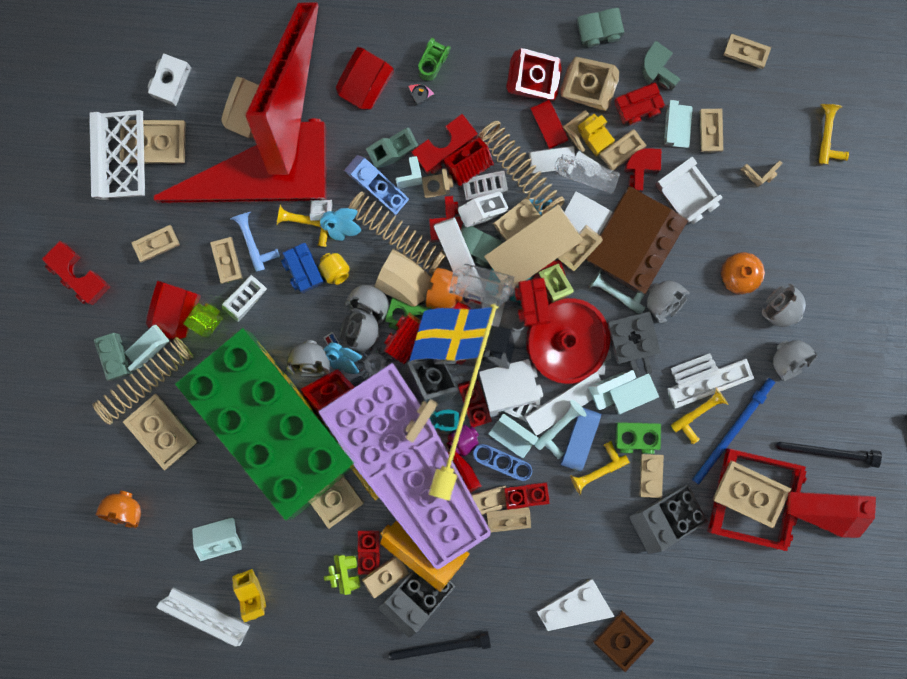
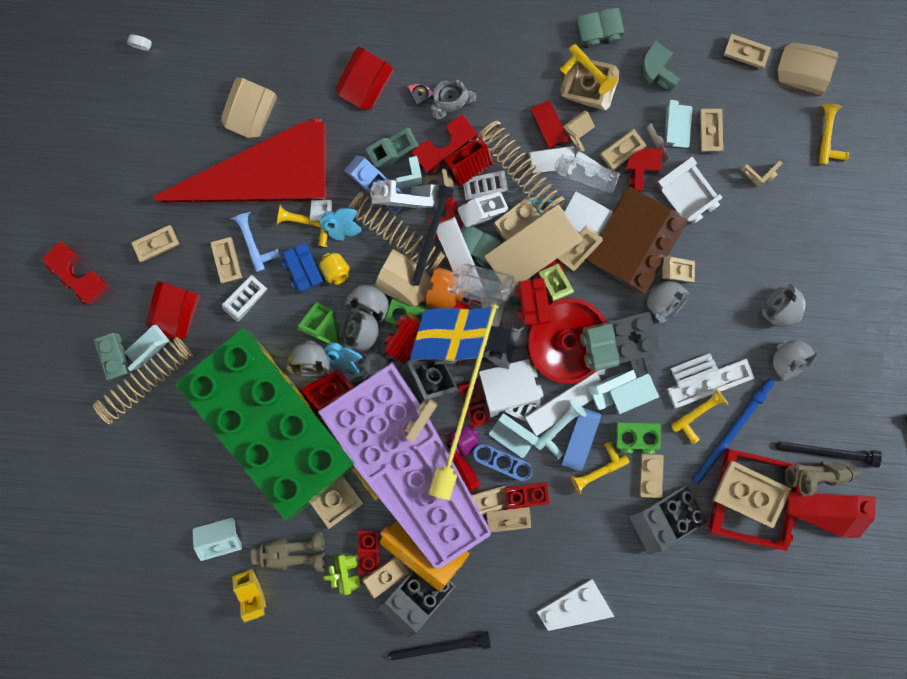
(100, 154): white fence -> none
(120, 509): orange cylinder -> none
(139, 42): none -> white piece
(160, 431): tan plate -> none
(162, 141): tan plate -> none
(171, 91): white brick -> none
(204, 319): clear neon green brick -> none
(204, 617): white fence -> none
(276, 553): none -> dark tan piece
(279, 100): red slope -> none
(320, 323): none -> bright green slope
(421, 196): none -> white panel
(433, 56): bright green piece -> none
(444, 194): none -> black piece
(445, 420): teal brick -> none
(453, 89): none -> light grey hair
(534, 75): red slope -> none
(595, 134): yellow brick -> none
(600, 346): none -> sand green brick
(606, 83): none -> yellow piece
(623, 641): reddish brown tile -> none
(633, 304): light aqua piece -> none
(639, 104): red brick -> none
(658, 141): none -> white sticker
(678, 269): none -> tan plate
(742, 273): orange cylinder -> none
(807, 67): none -> tan slope
(829, 472): none -> dark tan piece

